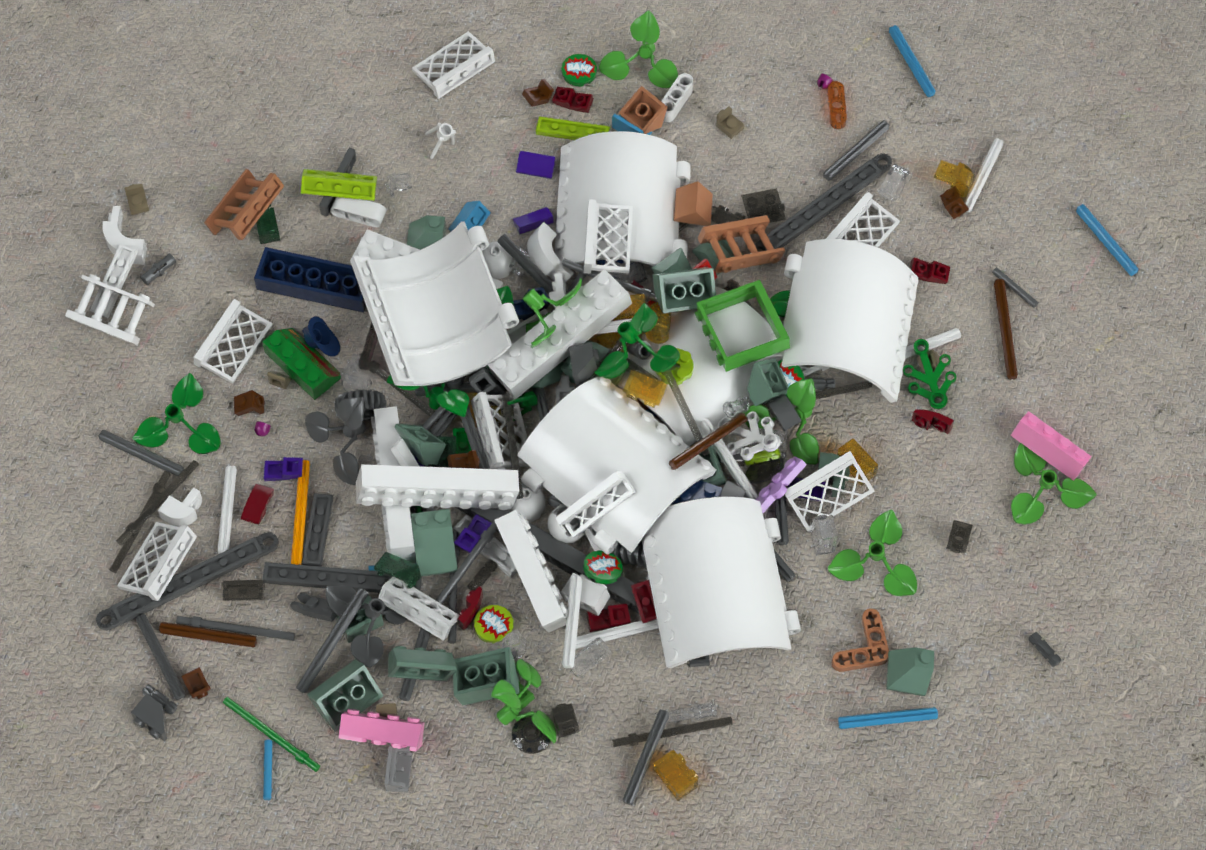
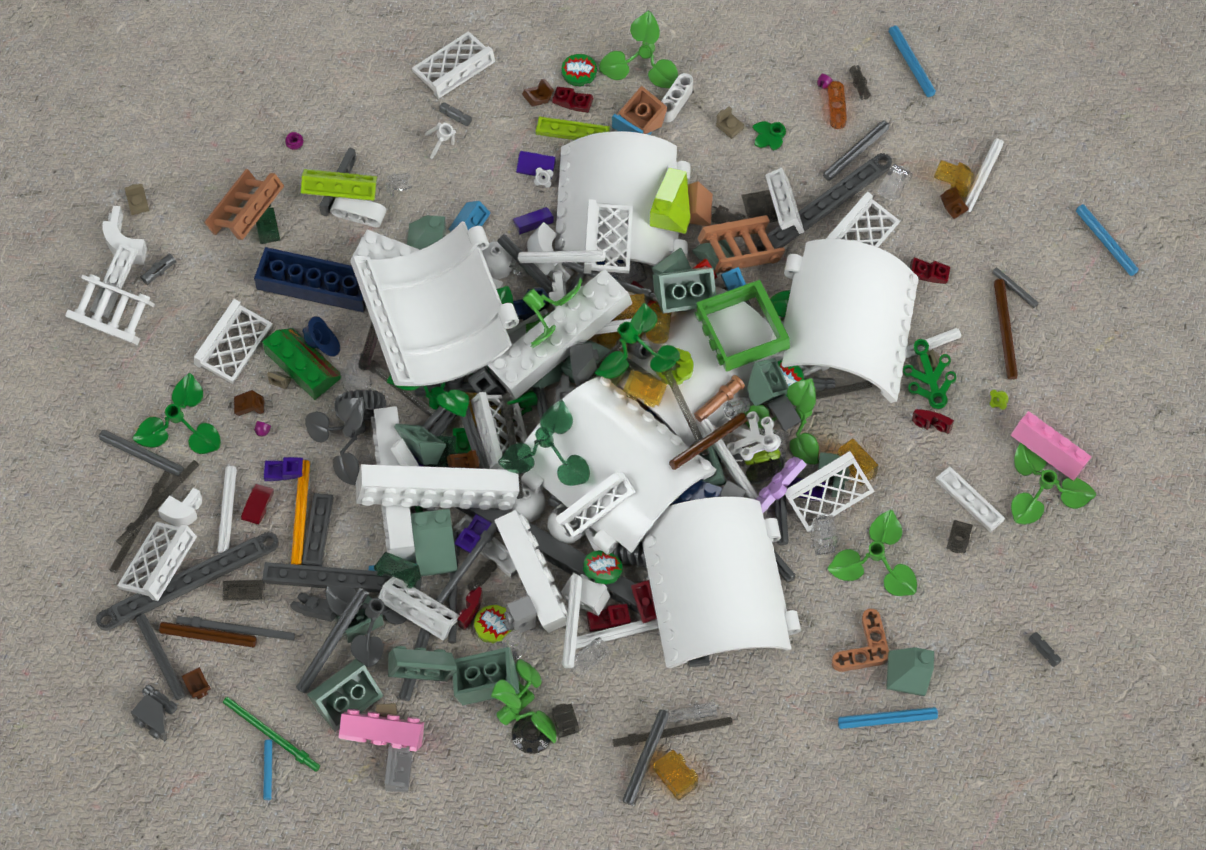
(294, 136): none -> magenta plate
(455, 114): none -> dark grey axle
(520, 615): none -> light grey brick
(538, 179): none -> white plate
(556, 419): none -> clear green plant
(561, 256): none -> white axle
(671, 203): none -> lime wedge
(725, 394): none -> nougat pin
(733, 279): none -> dark azure bracket
(768, 136): none -> green plate
(784, 200): none -> white fence
(860, 82): none -> clear smoke pin
(970, 499): none -> white tile
(1003, 399): none -> lime plate

